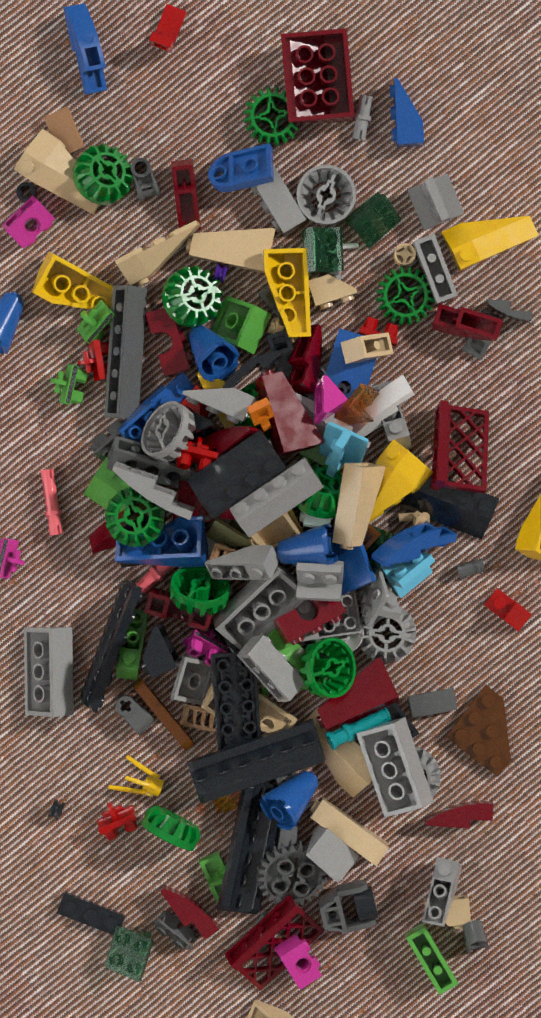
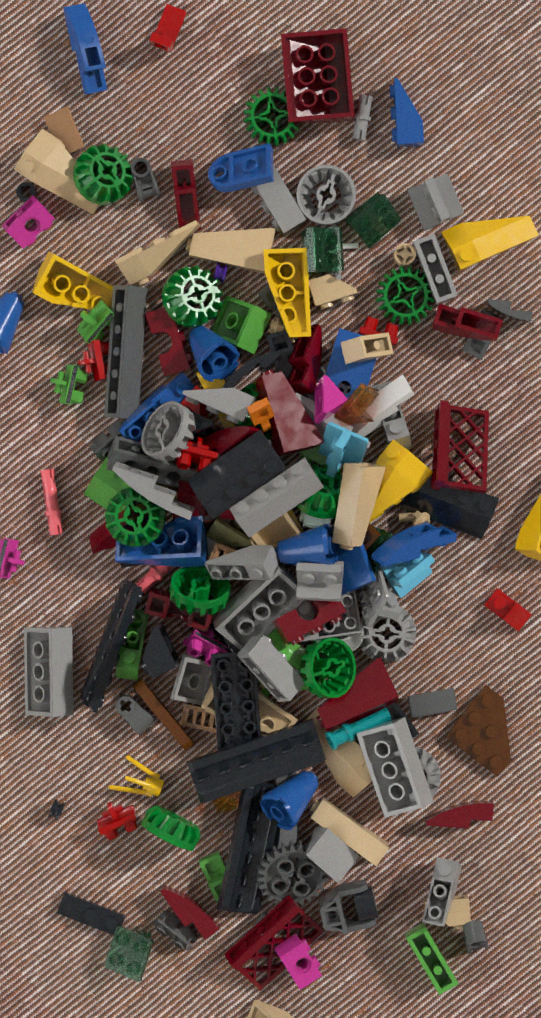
(471, 568): dark grey pin -> none

